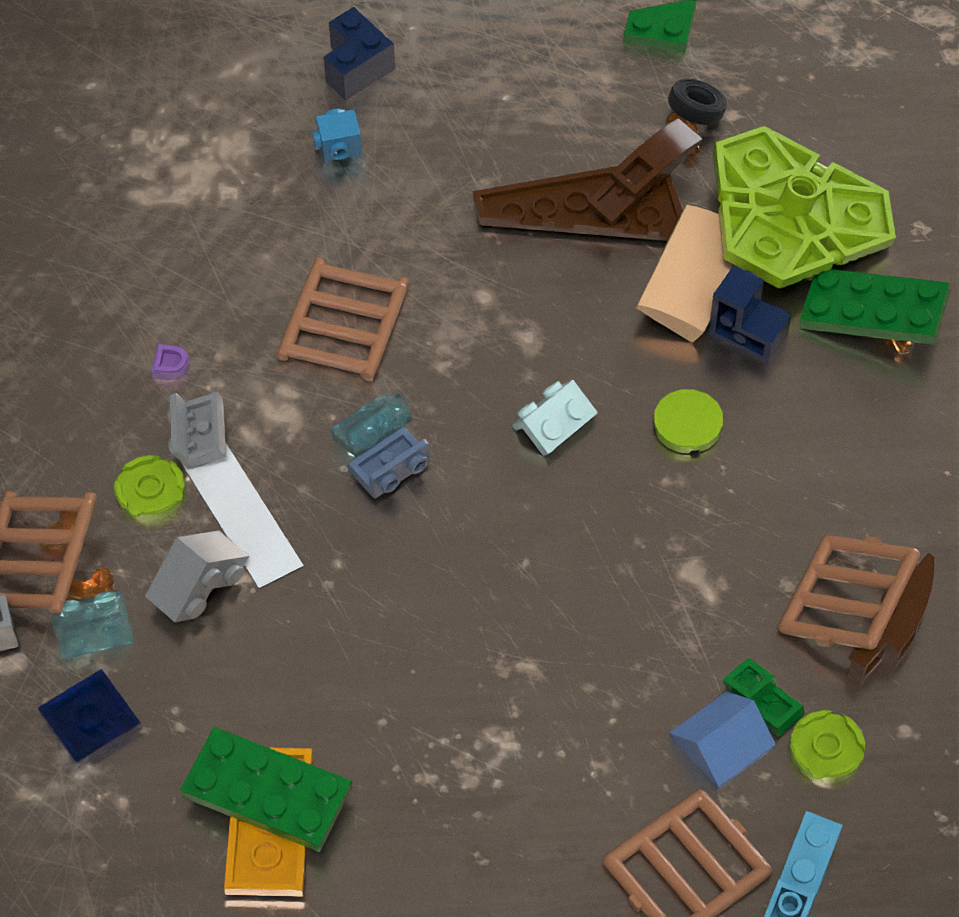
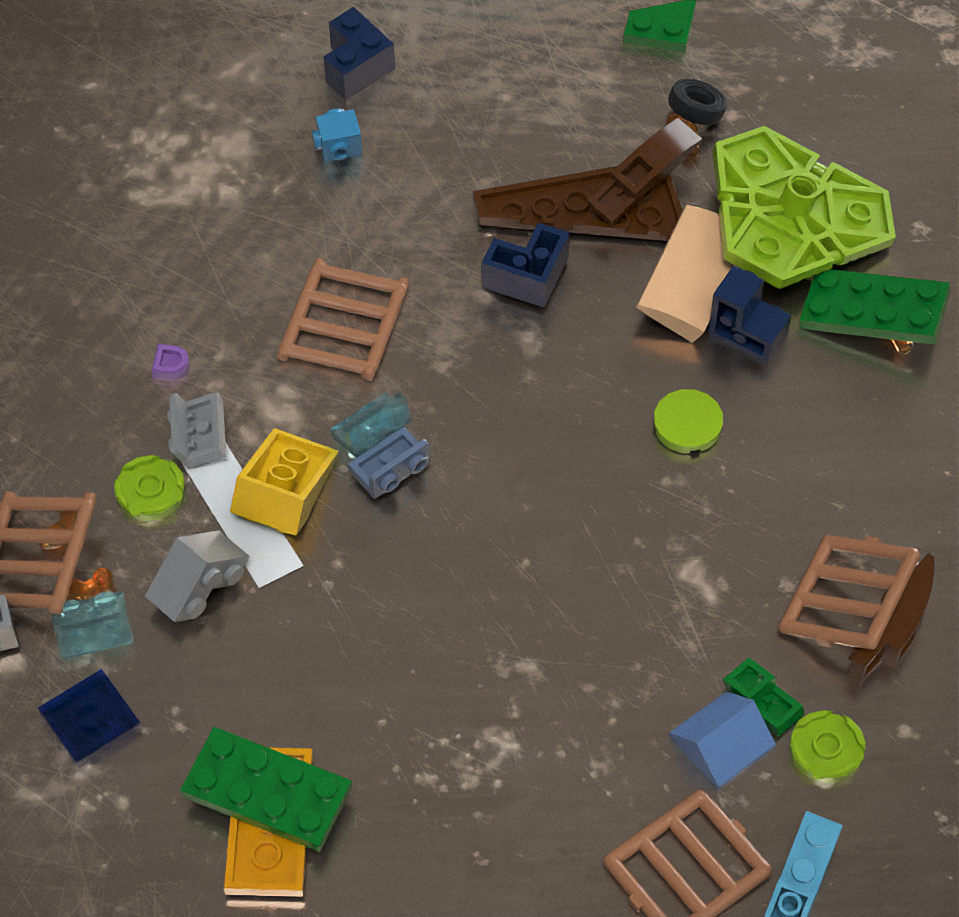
(282, 481): none -> yellow slope
(528, 271): none -> dark blue brick
(555, 416): light aqua bracket -> none

